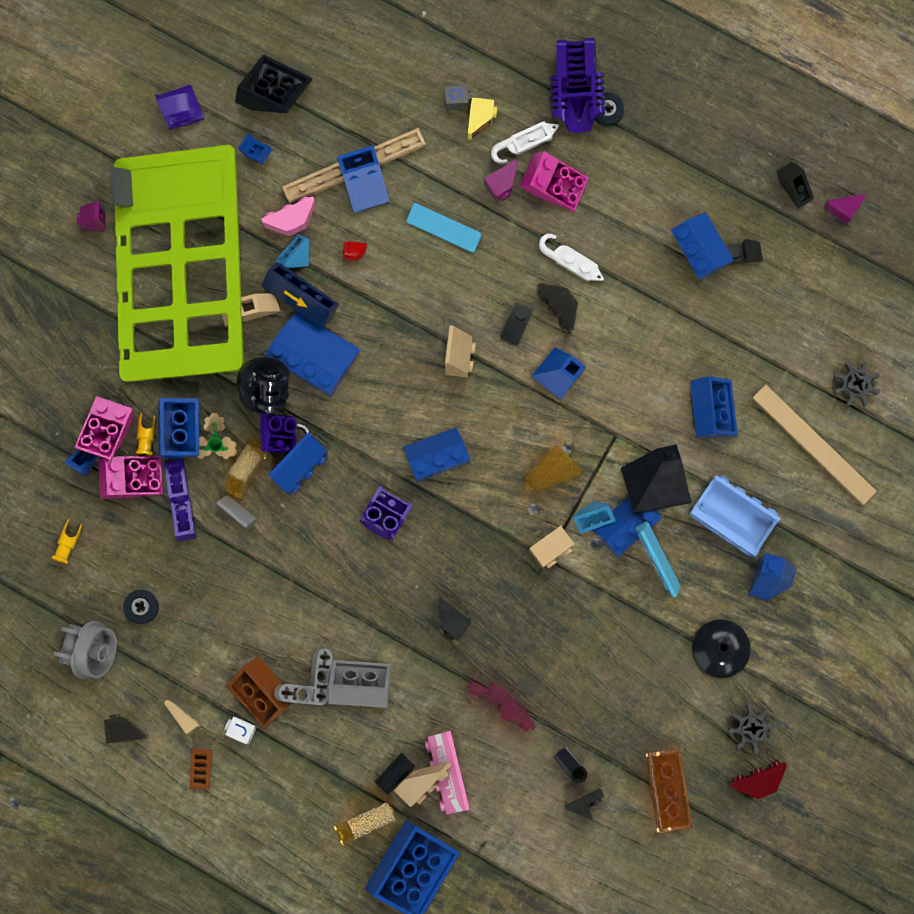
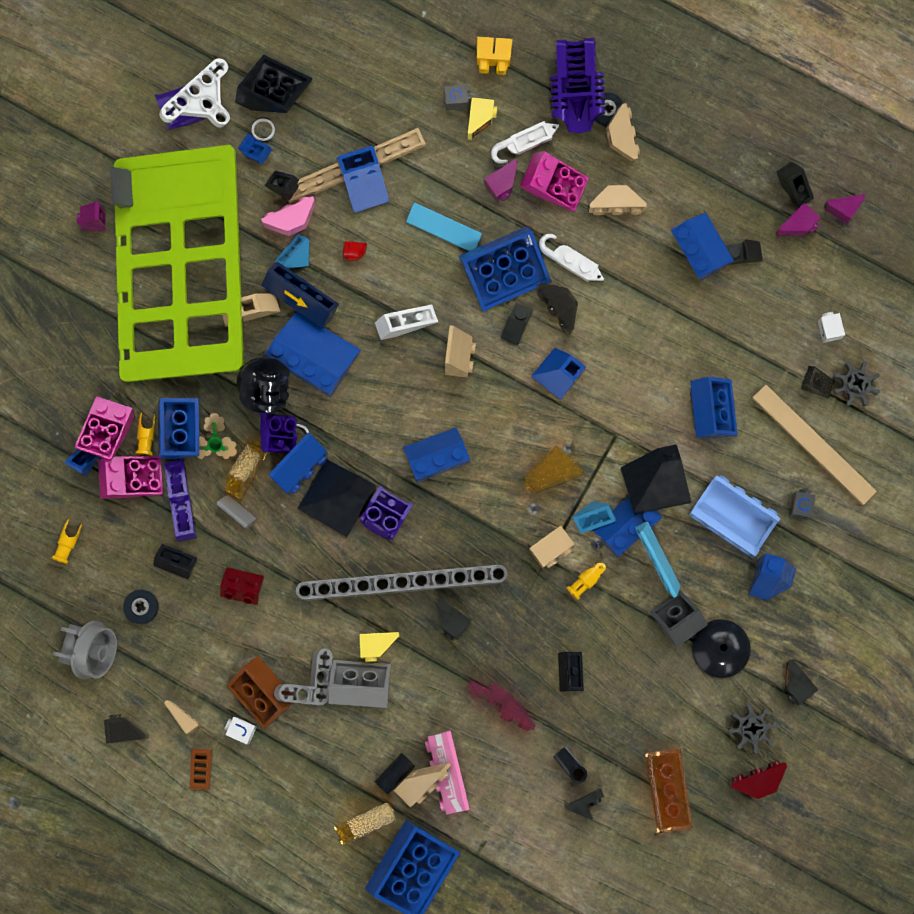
(174, 561): none -> black slope
(194, 103): none -> white beam
(241, 586): none -> dark red bracket
(263, 120): none -> white piece
(283, 184): none -> pearl dark grey slope
(337, 498): none -> black slope
(376, 645): none -> light yellow slope
(392, 580): none -> light grey beam
(405, 321): none -> white slope
(500, 58): none -> yellow hips
(505, 268): none -> blue slope
(570, 671): none -> black slope
(586, 580): none -> yellow piece
(616, 200): none -> tan slope
(622, 134): none -> tan slope
(678, 618): none -> dark grey slope
(798, 684): none -> pearl dark grey slope
(800, 223): none -> magenta slope
(802, 504): none -> dark grey brick
(817, 382): none -> clear smoke slope
(831, 327): none -> white brick

